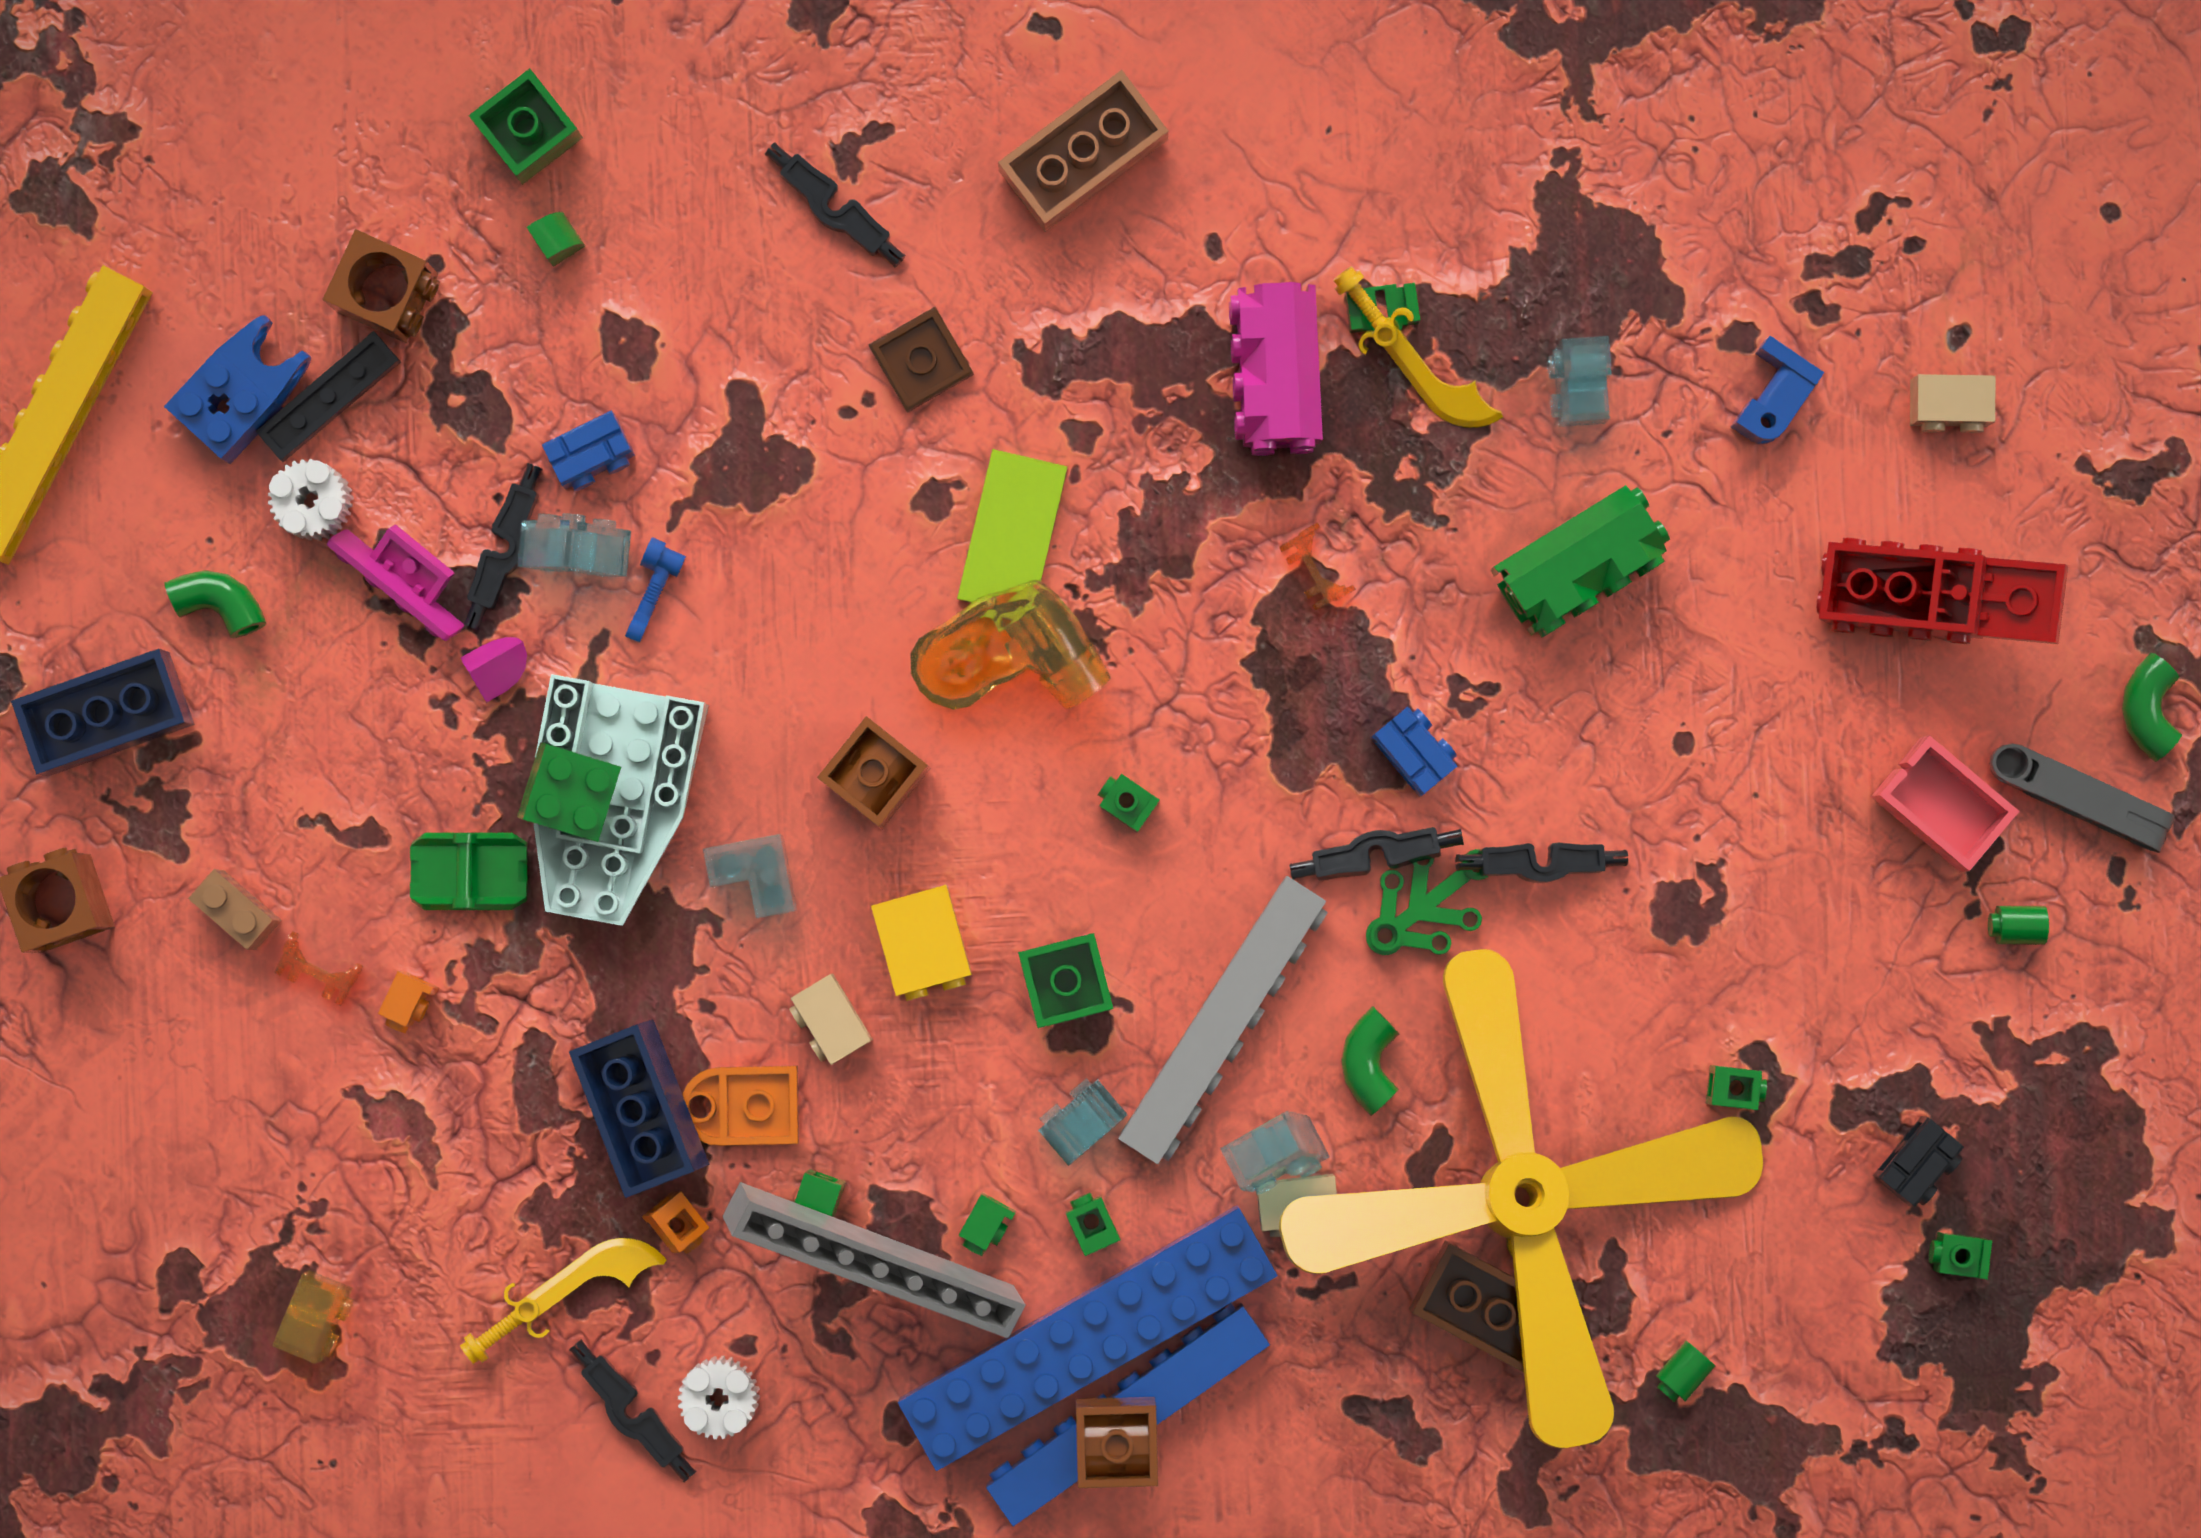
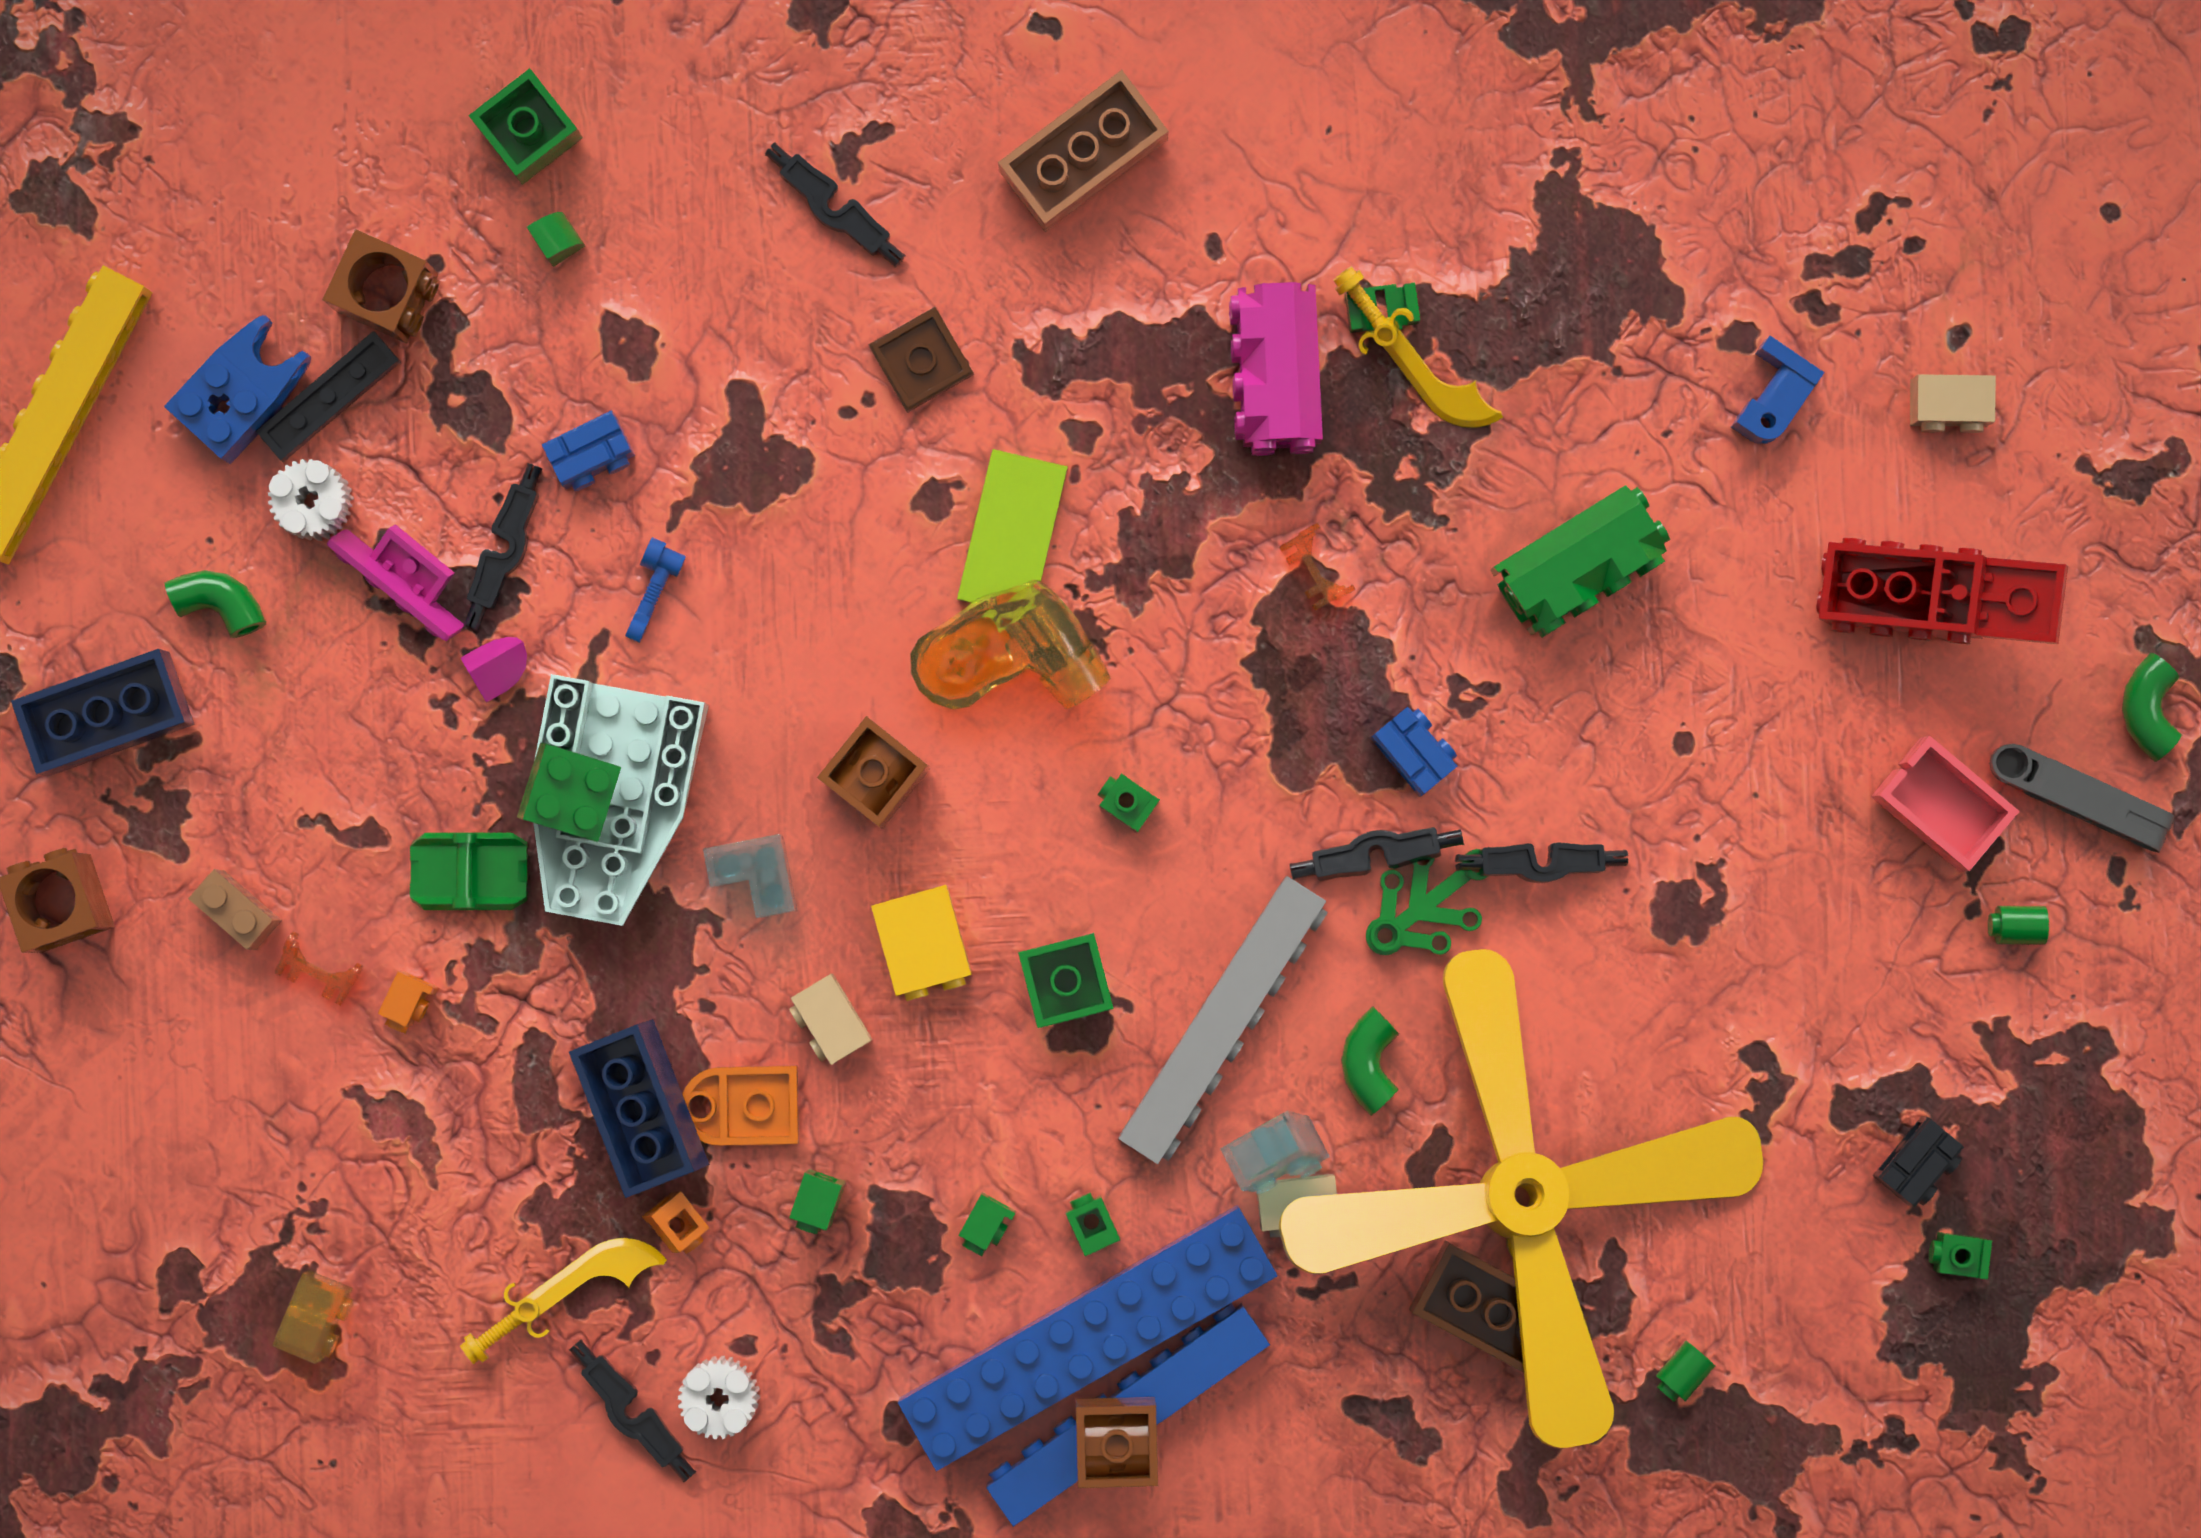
(574, 545): clear light blue brick -> none
(873, 1260): light grey brick -> none
(1082, 1120): clear light blue brick -> none
(1581, 381): clear light blue brick -> none
(1753, 1087): green brick -> none

